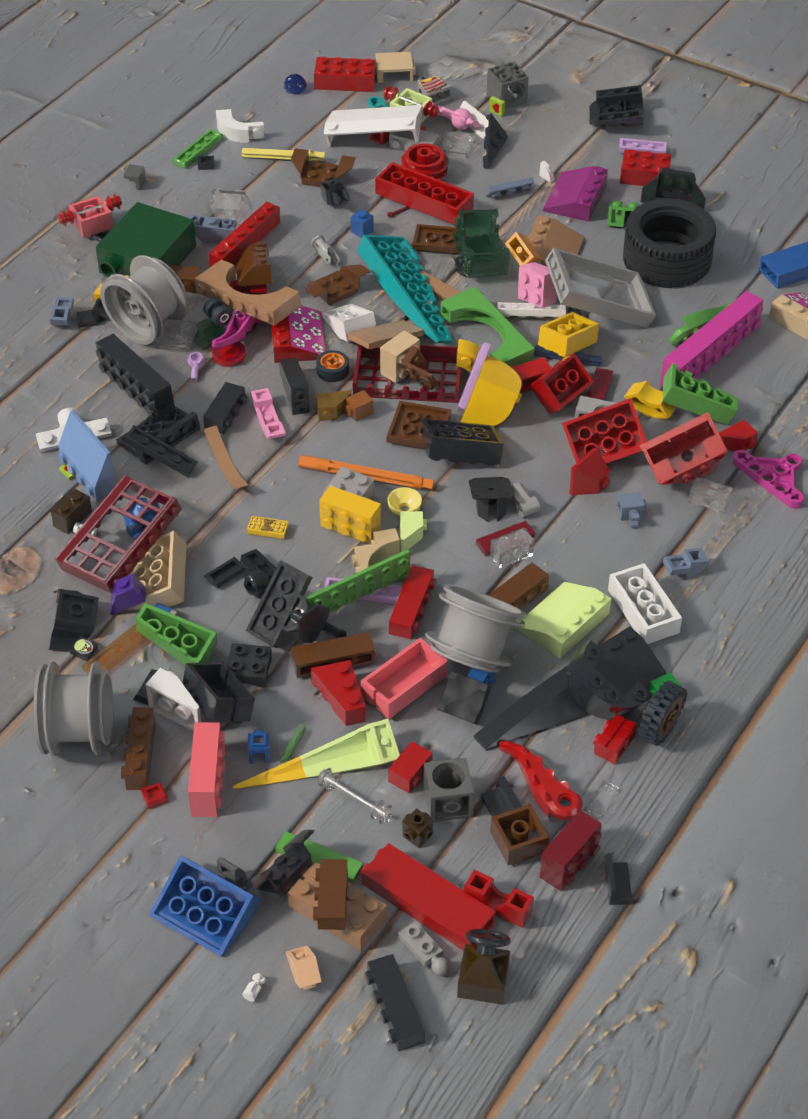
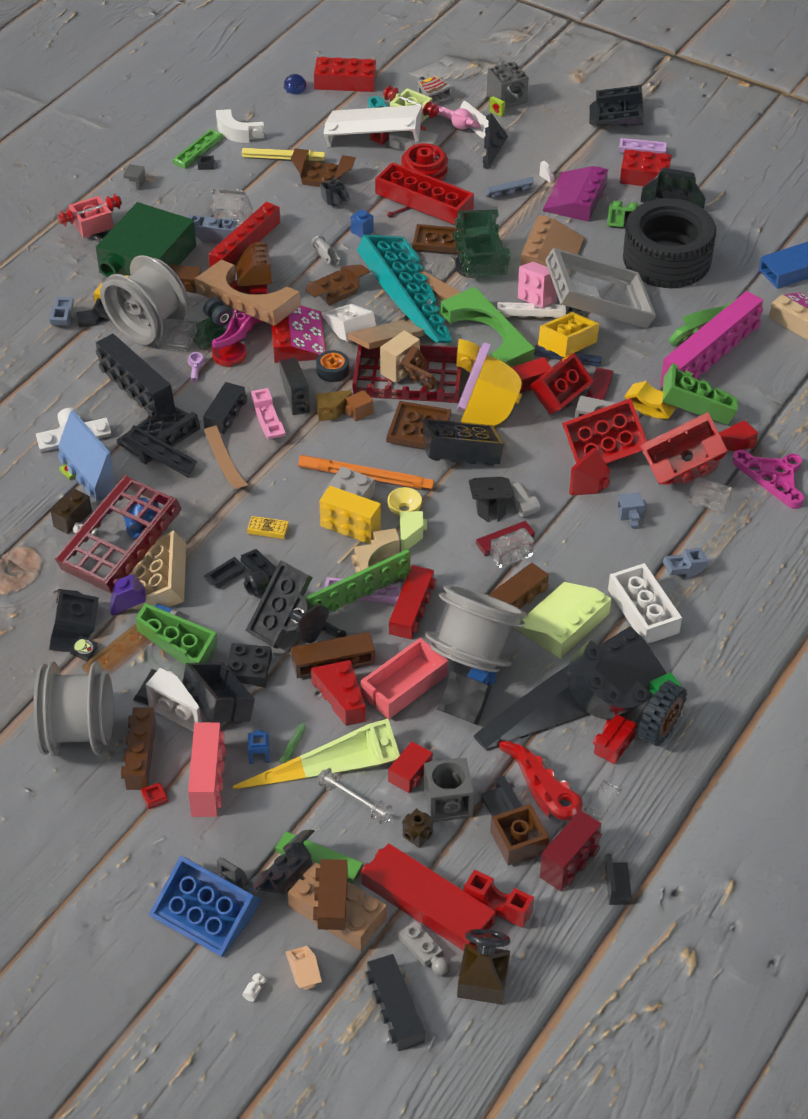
(394, 63): tan panel -> none
(457, 144): clear plate -> none
(523, 249): light orange brick -> none

